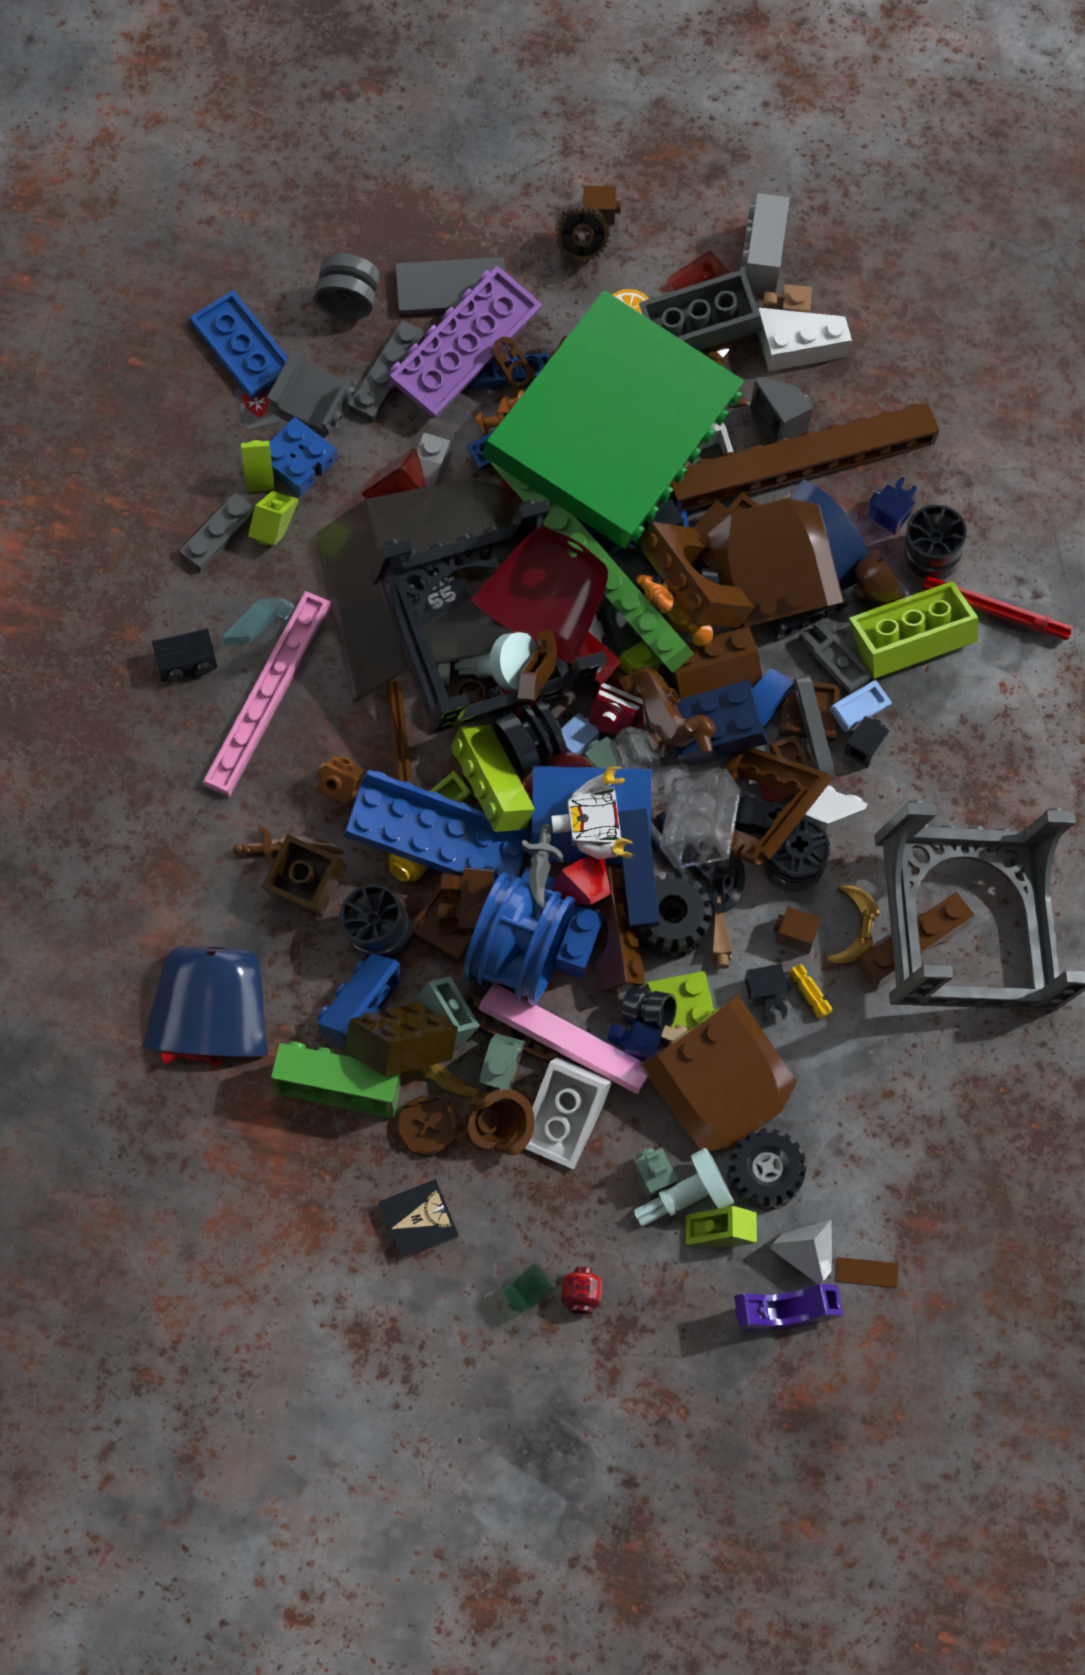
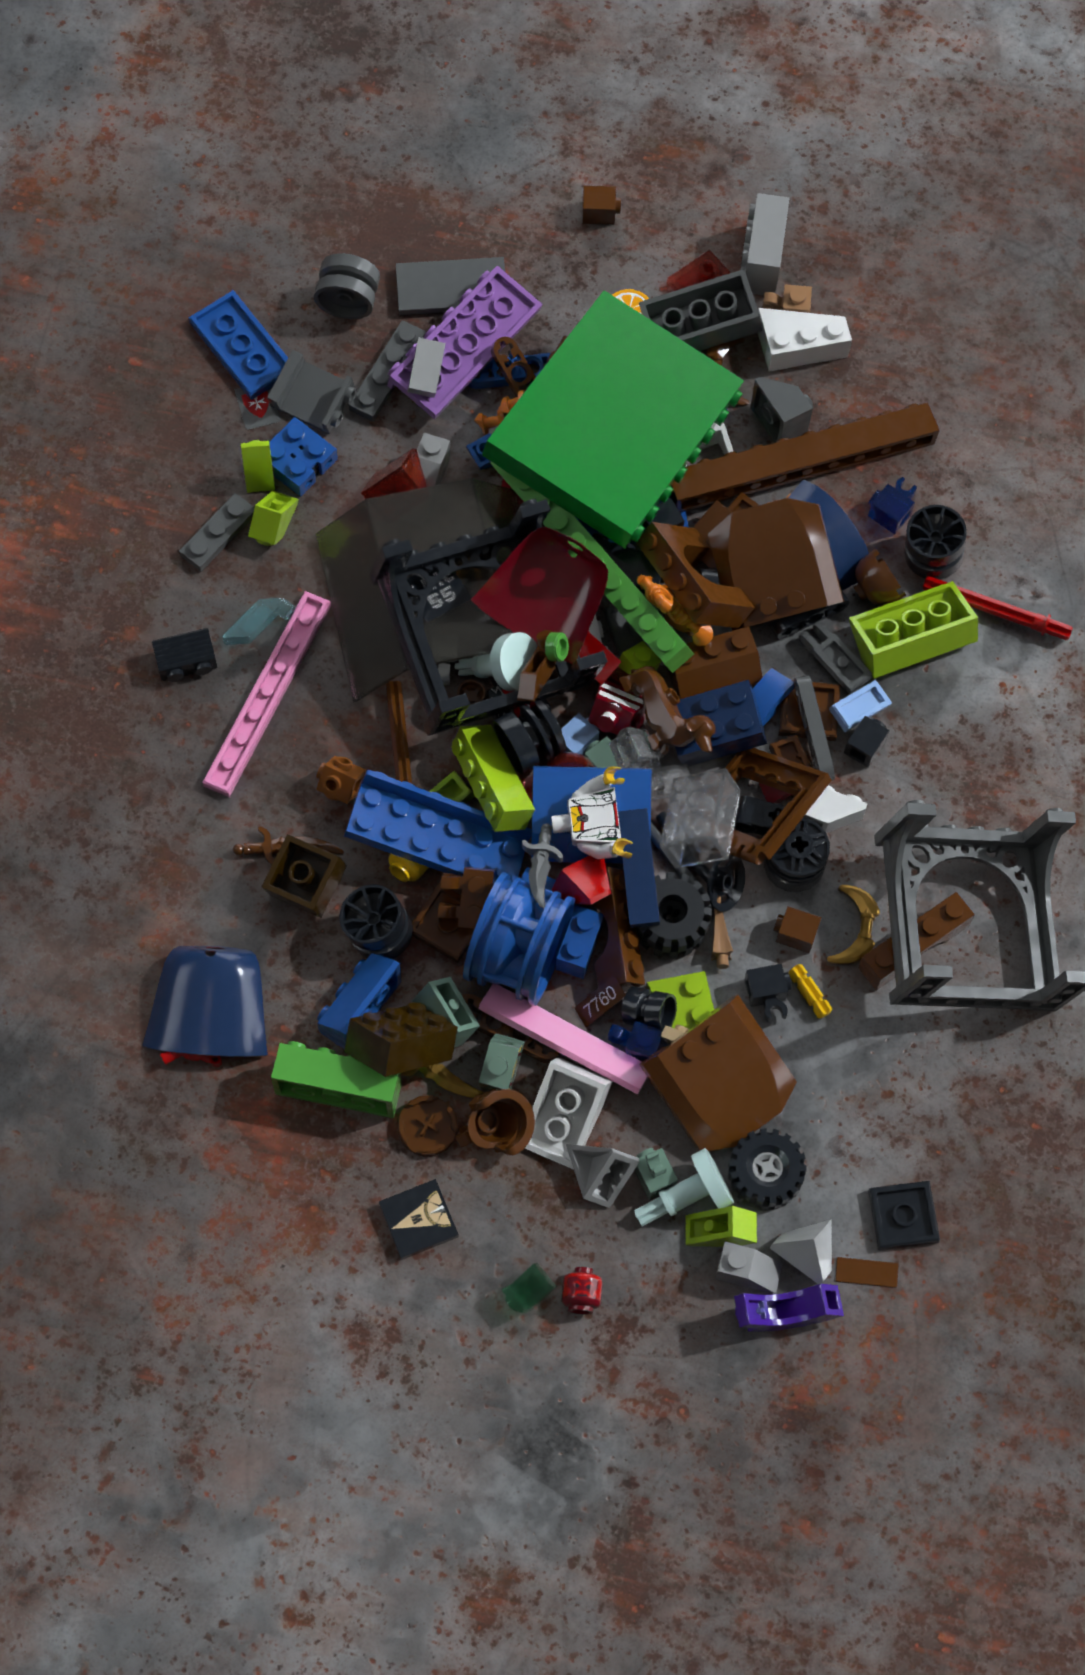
(426, 367): none -> light grey tile
(556, 646): none -> bright green tile
(569, 242): dark brown brick -> none
(600, 1001): none -> reddish brown sticker
(601, 1172): none -> light grey slope
(748, 1268): none -> light grey slope
(904, 1215): none -> black tile

